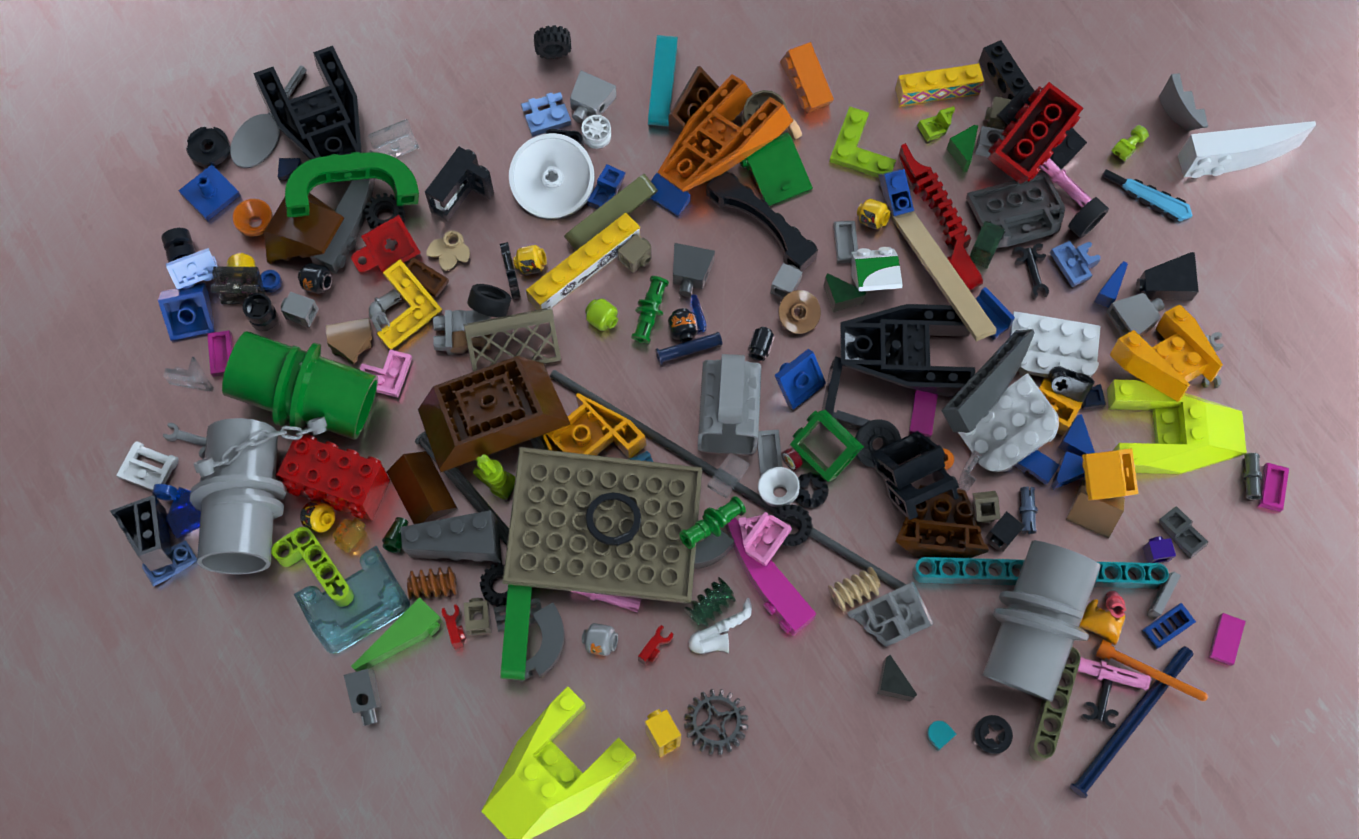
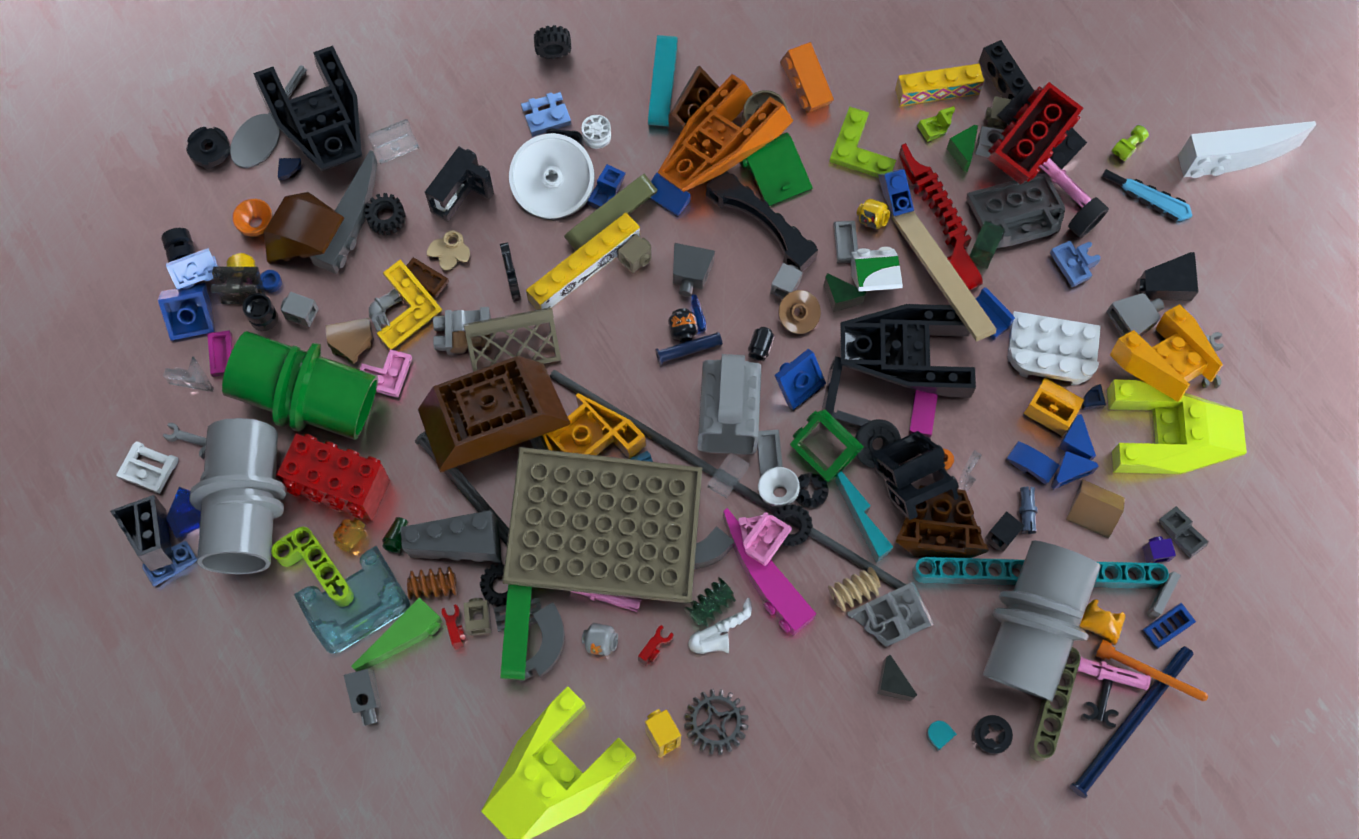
(164, 492): blue tile -> none
(206, 466): light grey piece -> none
(209, 193): blue tile -> none
(315, 278): black head -> none
(317, 516): yellow head -> none
(346, 168): green arch -> none
(375, 248): red plate -> none
(421, 487): reddish brown slope -> none
(489, 300): black tyre -> none
(494, 476): lime piece -> none
(530, 259): yellow head -> none
(591, 96): light grey torso -> none
(601, 314): lime head -> none
(623, 538): black piece -> none
(649, 309): green piece -> none
(712, 522): green piece -> none
(792, 459): dark red tile -> none
(794, 130): light nougat tile -> none
(858, 506): none -> teal slope
(986, 506): dark tan brick -> none
(988, 384): dark grey slope -> none
(1014, 427): white plate -> none
(1031, 256): black bar -> none
(1070, 383): black piece -> none
(1110, 290): blue slope -> none
(1110, 474): light orange slope -> none
(1115, 604): coral pin -> none
(1181, 105): light grey slope -> none
(1227, 639): dark pink tile -> none
(1253, 476): dark grey pin -> none
(1273, 487): dark pink tile -> none

